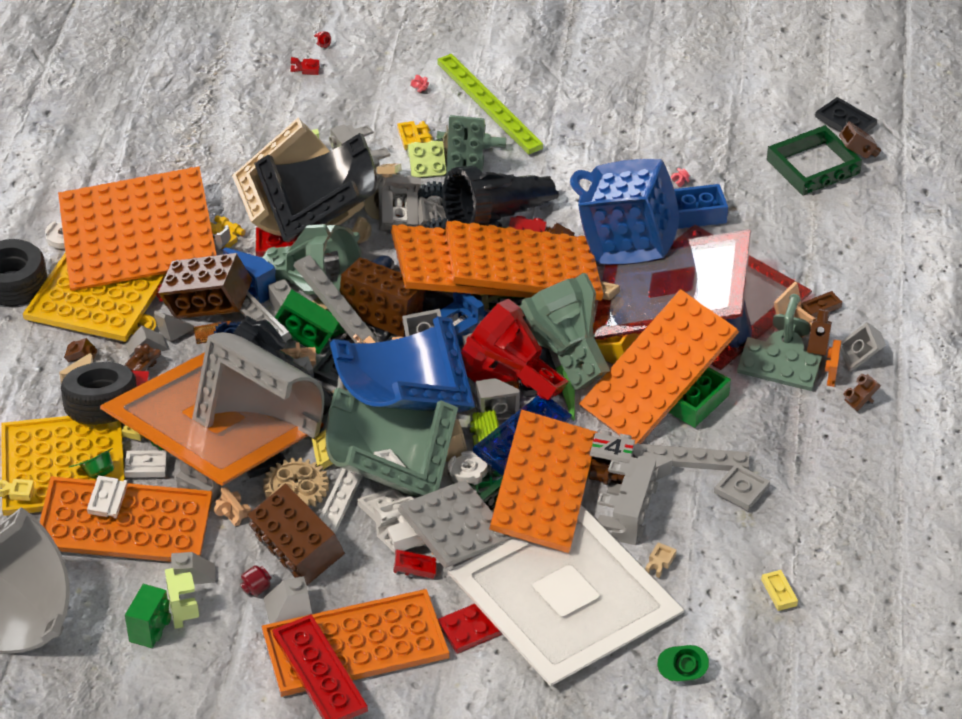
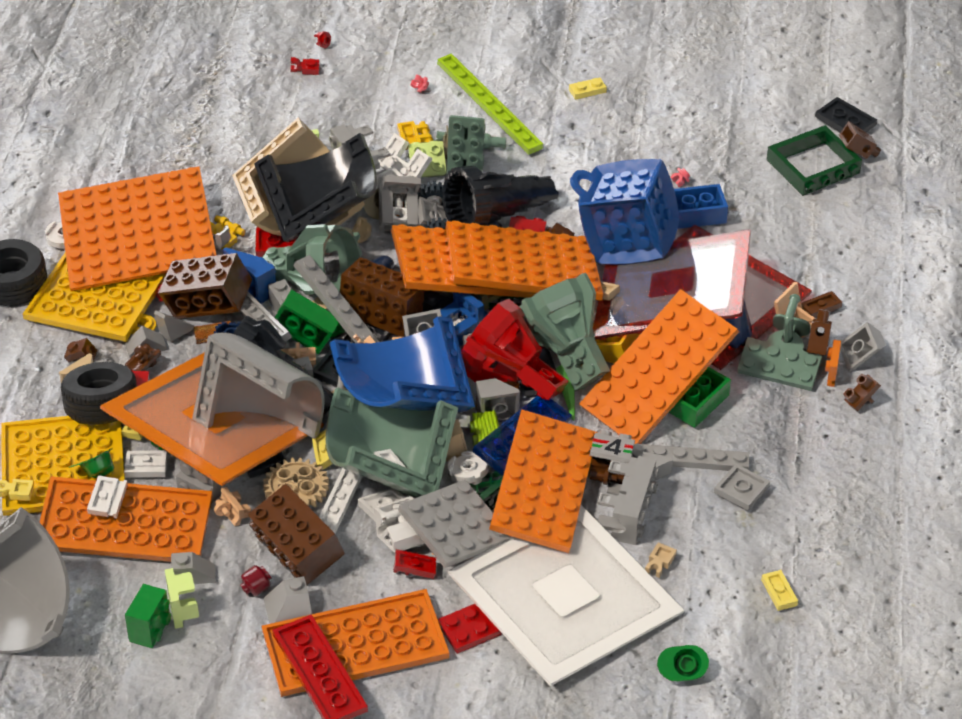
(388, 170): tan plate -> none
(416, 165): none -> white plate
(587, 88): none -> light yellow plate

